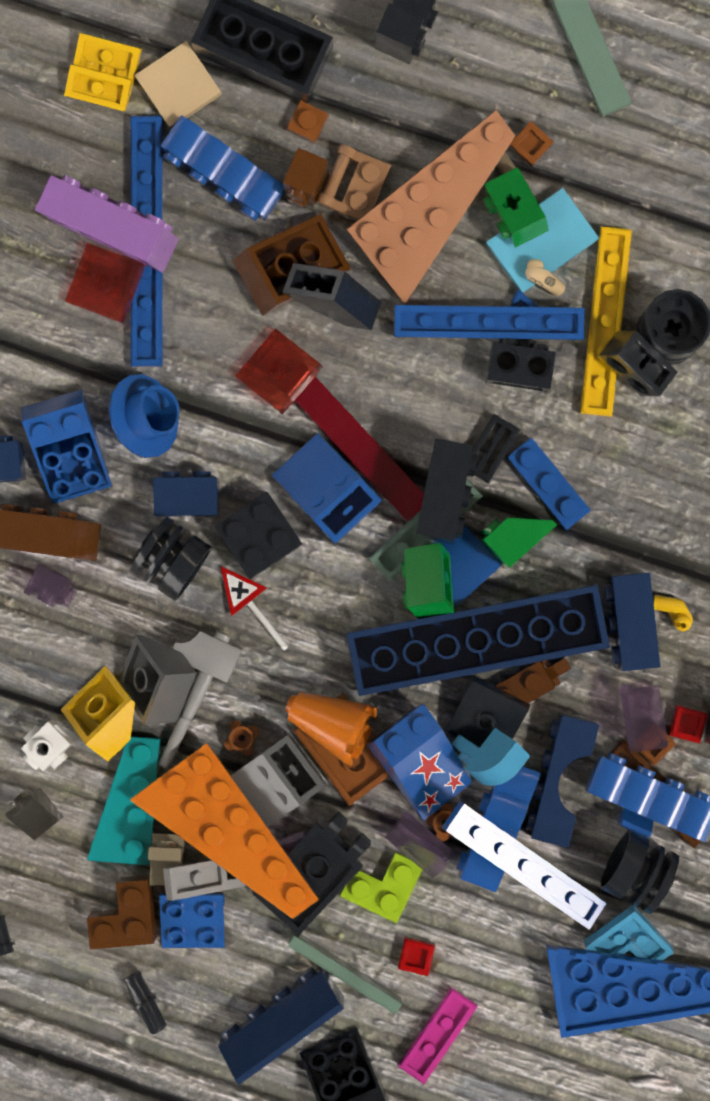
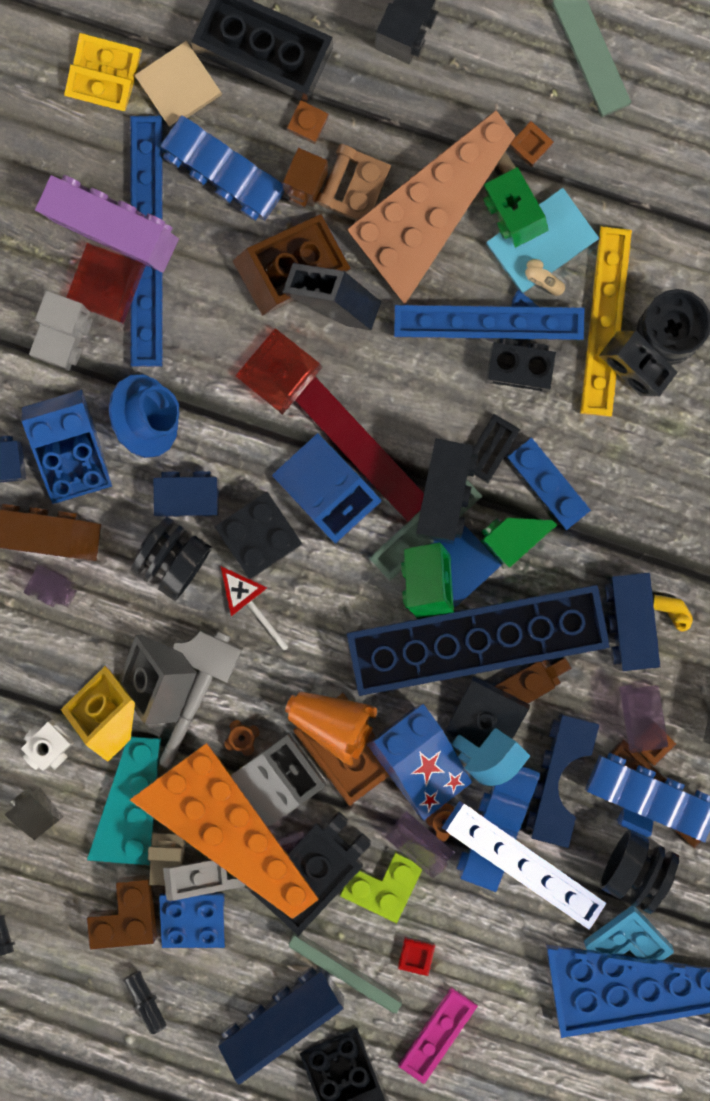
(60, 331): none -> light grey brick
(687, 724): red tile -> none

